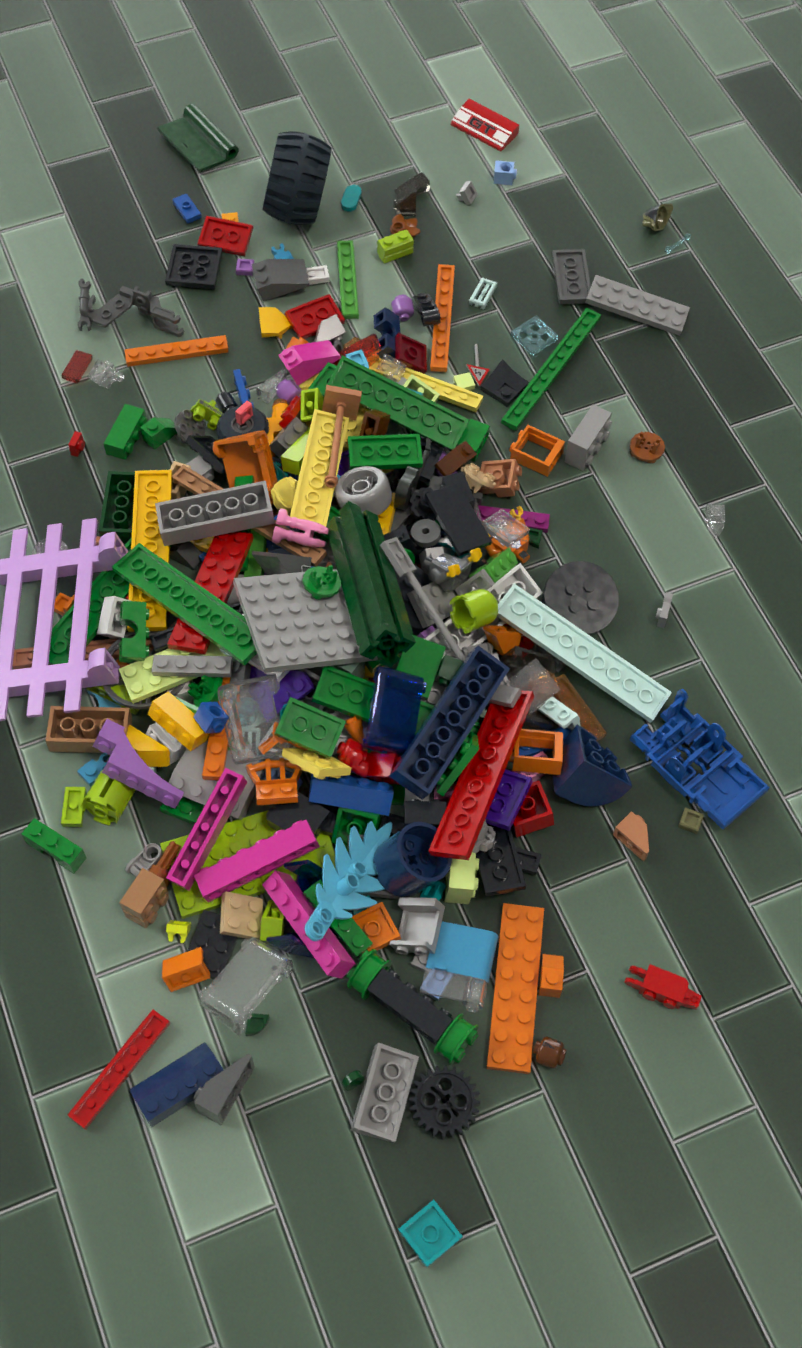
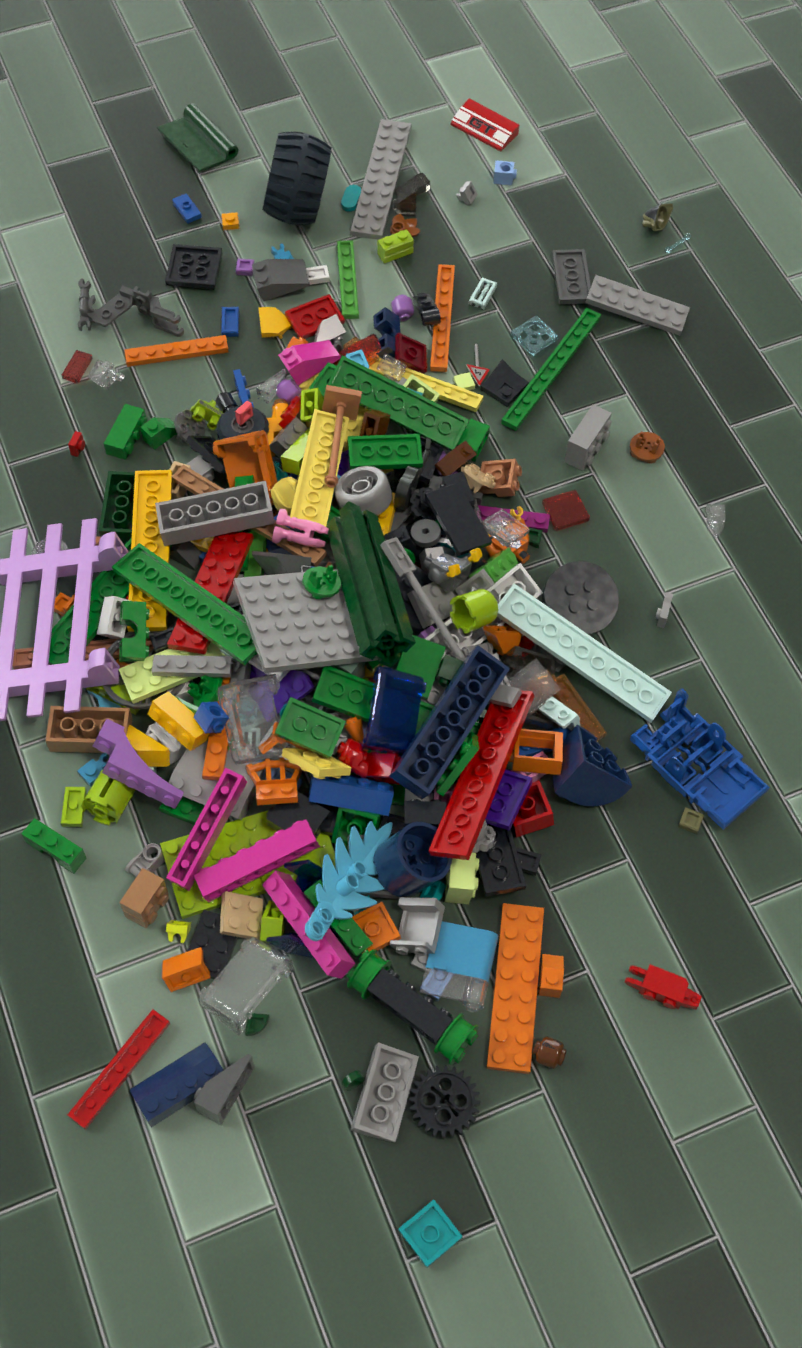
(165, 861): dark orange piece -> none
(225, 234): red tile -> none
(230, 321): none -> blue tile
(380, 180): none -> light grey plate
(543, 439): orange window -> none
(566, 510): none -> clear red tile
(633, 834): nougat slope -> none

